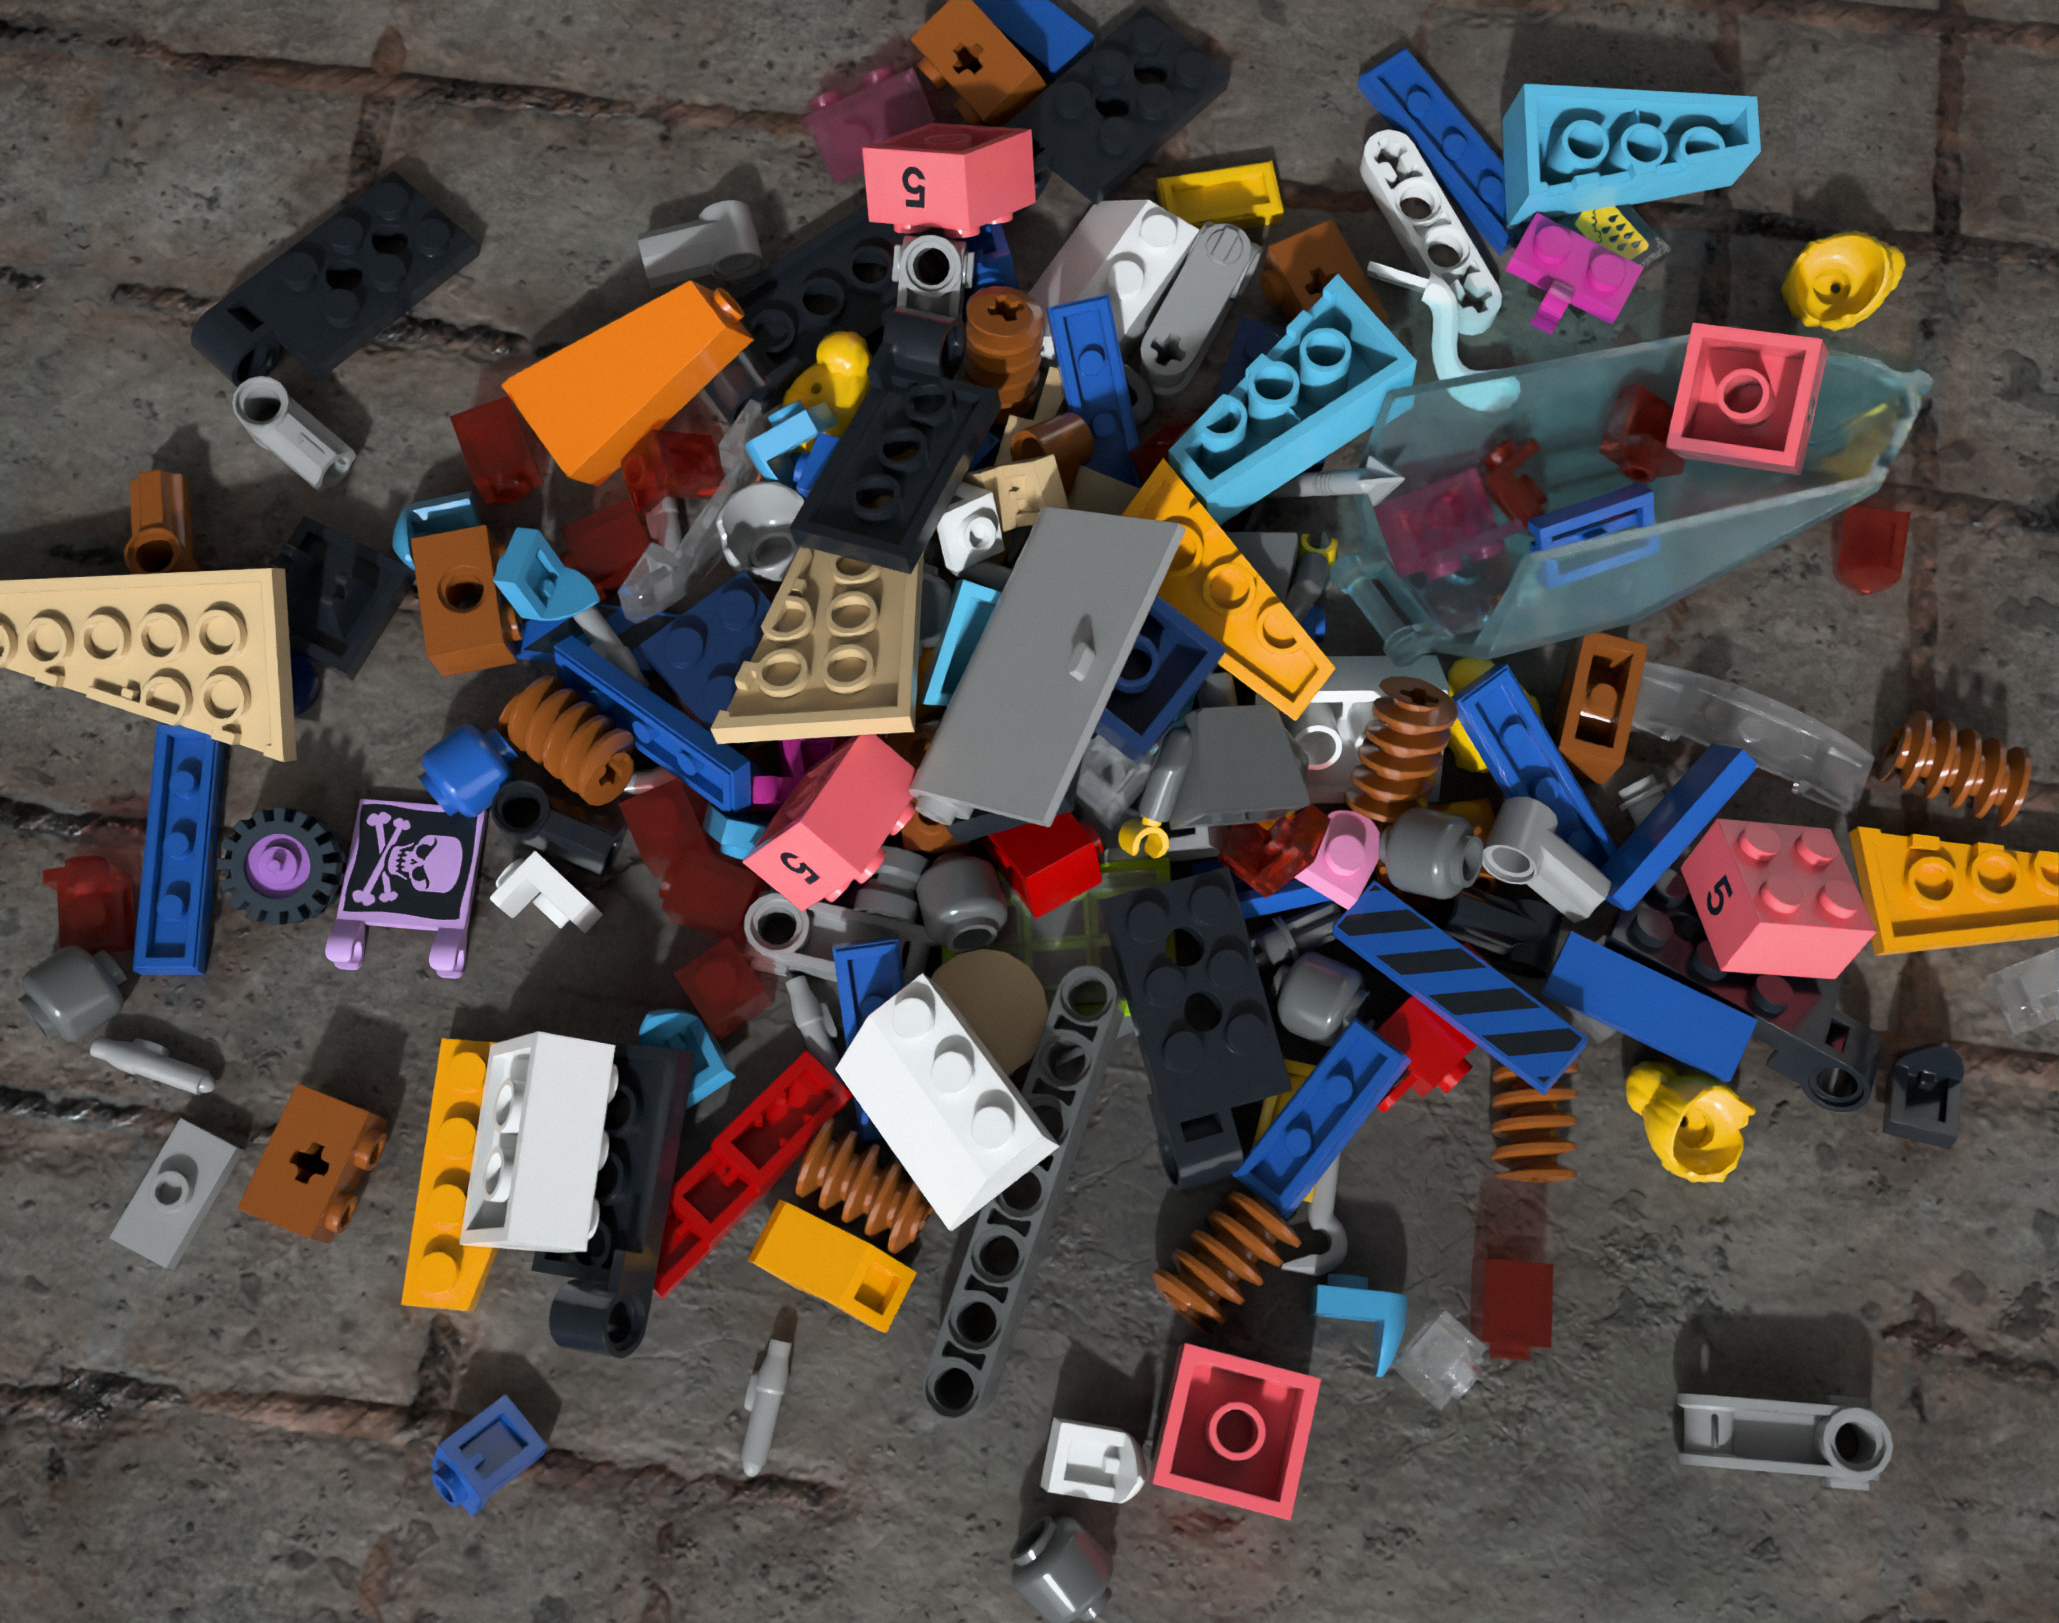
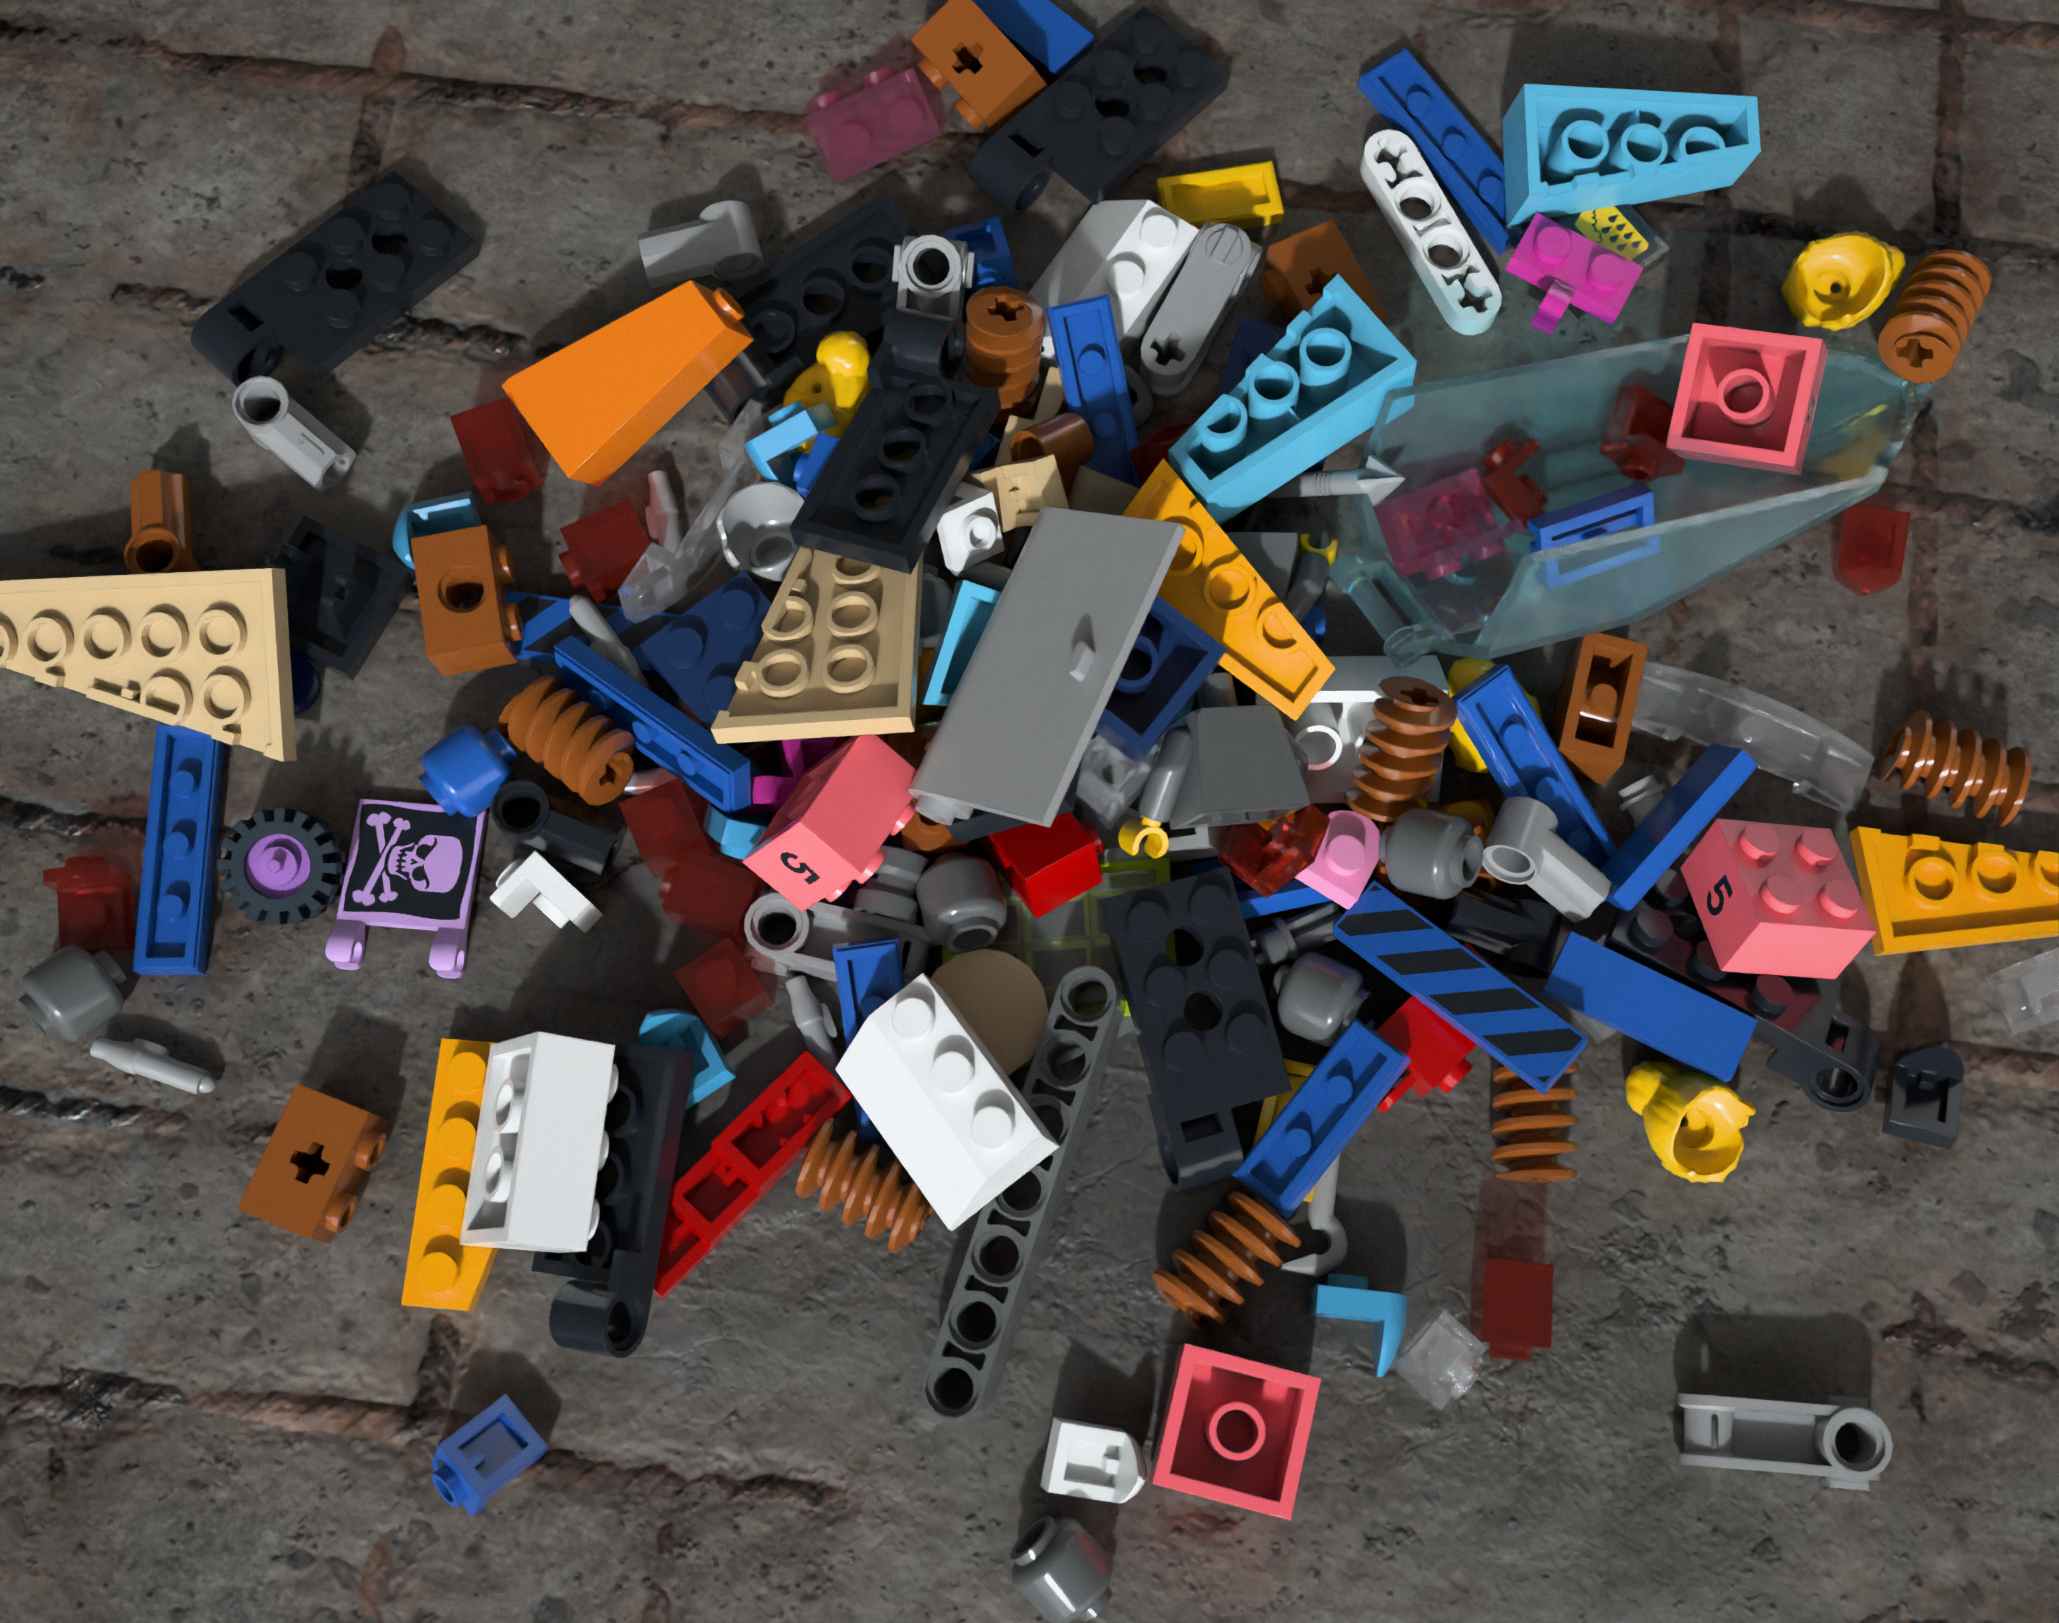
(176, 1194): light grey plate -> none
(539, 582): dark azure plate -> none
(671, 466): clear red bracket -> none
(764, 1402): light grey piece -> none
(832, 1265): light orange slope -> none
(949, 178): coral brick -> none
(1444, 313): white piece -> none
(1934, 315): none -> dark orange piece

